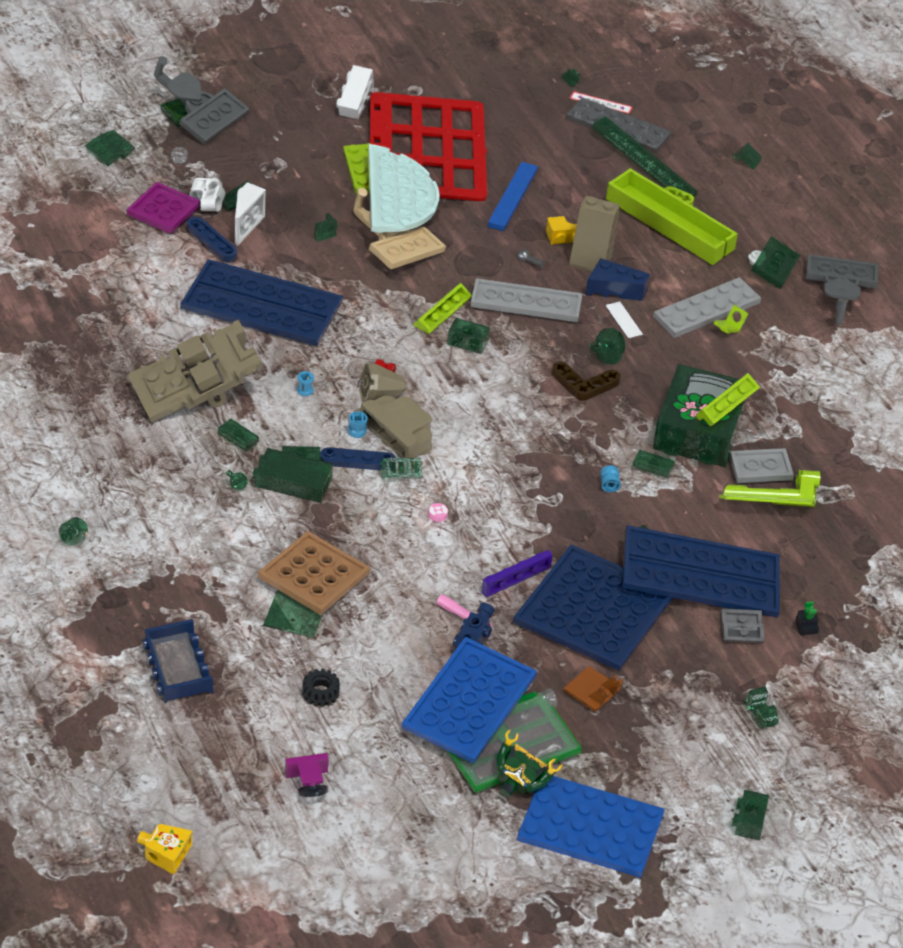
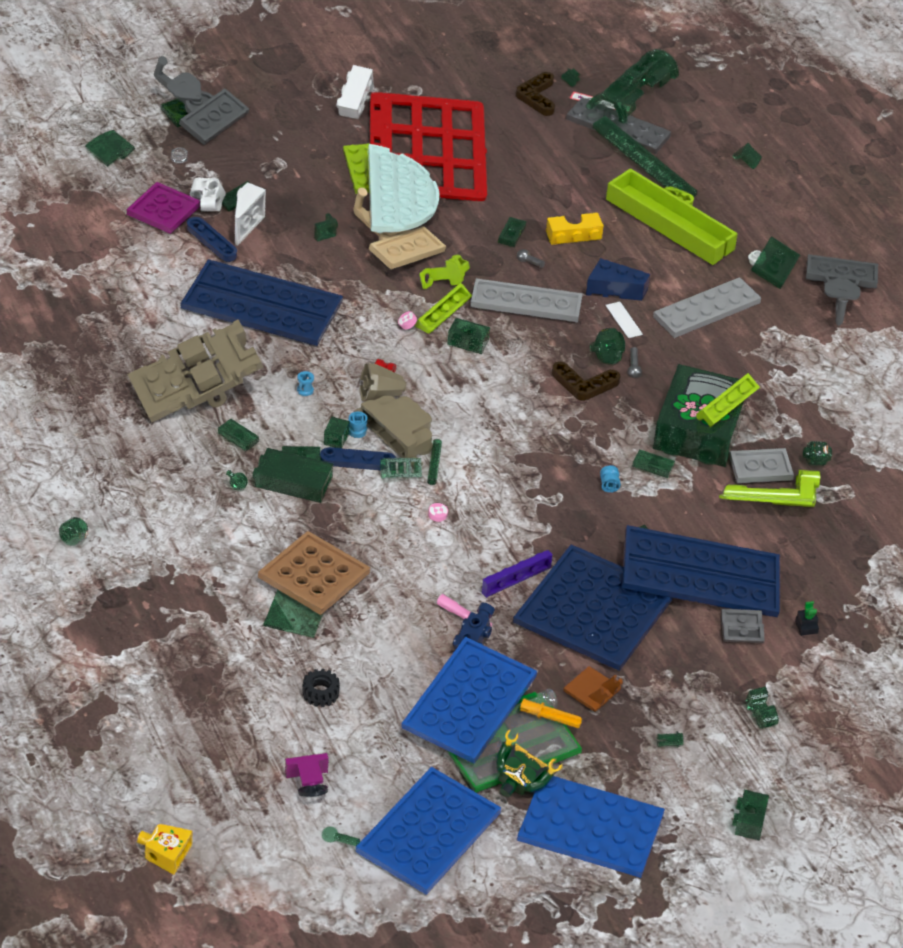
(177, 660): window -> none
(331, 834): none -> clear green bar
(336, 432): none -> clear green brick
(407, 320): none -> bright pink tile
(428, 830): none -> blue plate
(434, 462): none -> clear green piece
(454, 271): none -> lime piece
(512, 196): blue tile -> none
(512, 232): none -> clear green plate
(528, 93): none -> dark brown beam
(541, 710): none -> light orange axle
(594, 233): dark tan slope -> none
(634, 370): none -> flat silver bar
(651, 68): none -> clear green piece
(671, 739): none -> clear green pin
(729, 324): lime bracket -> none
(817, 453): none -> clear green head

